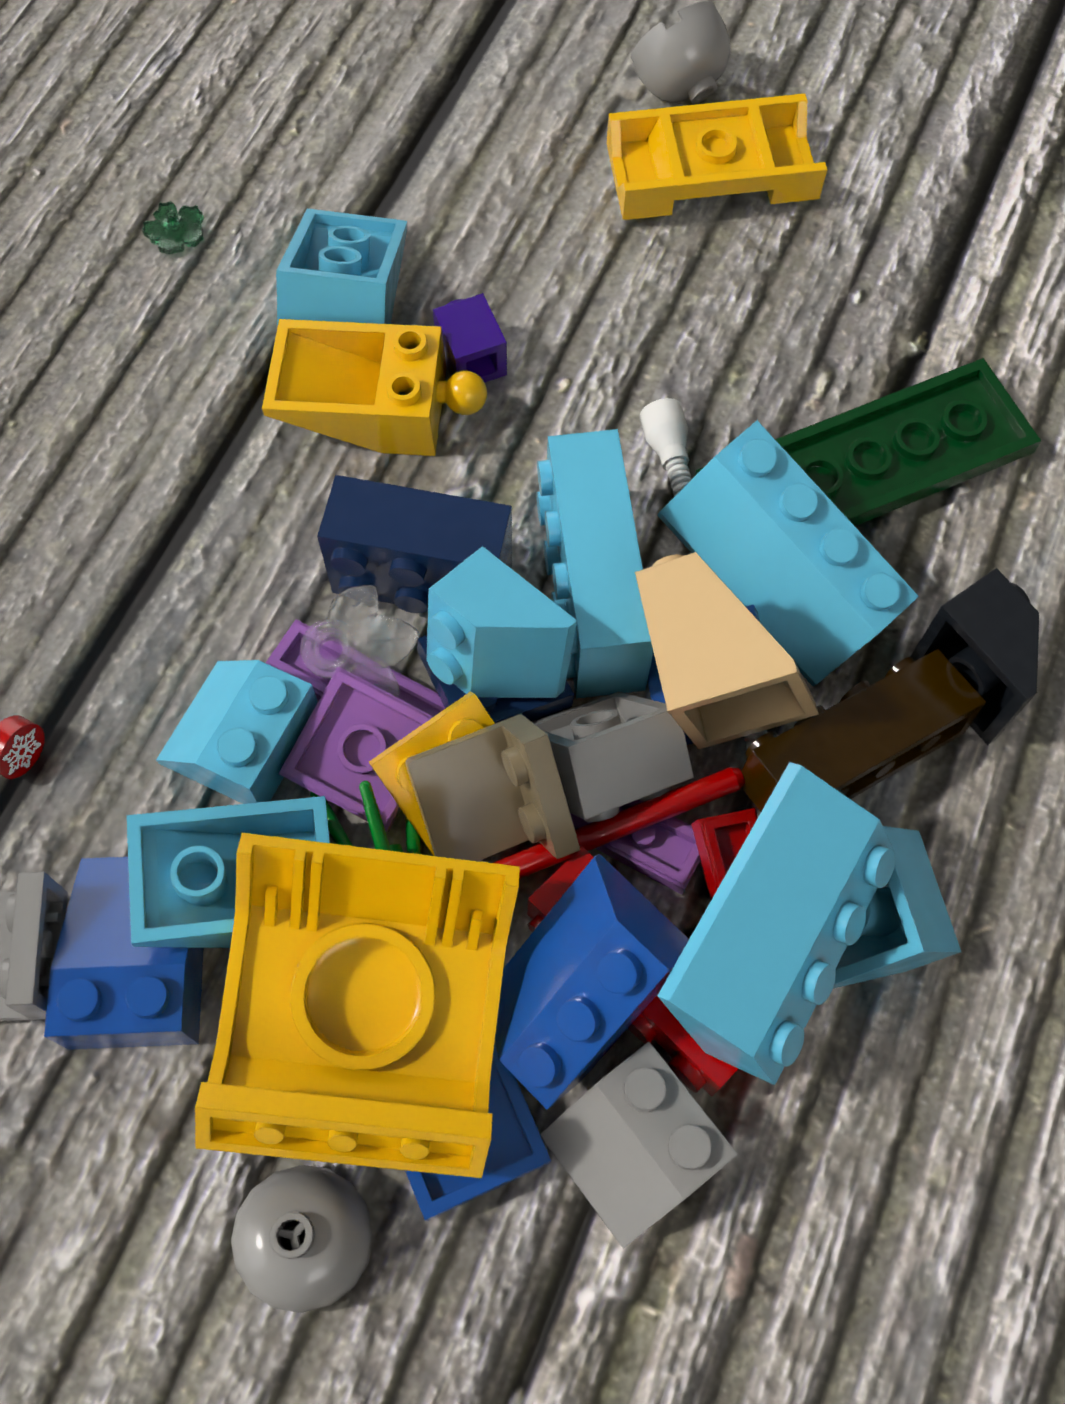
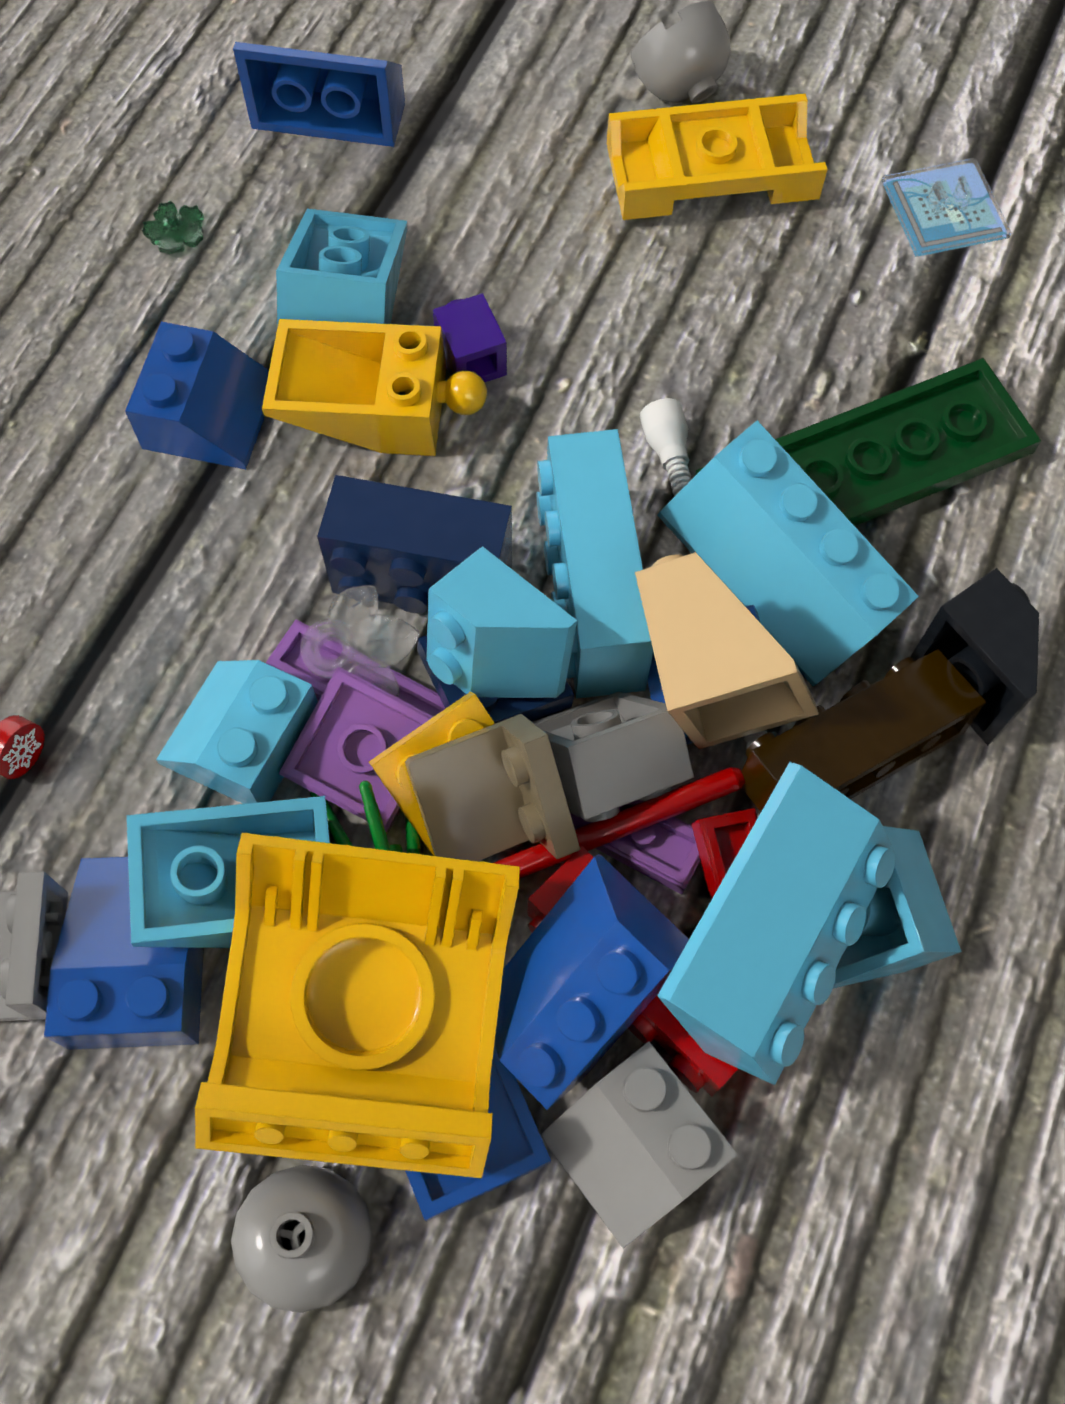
(198, 397): none -> blue slope
(321, 93): none -> blue slope
(946, 207): none -> clear piece

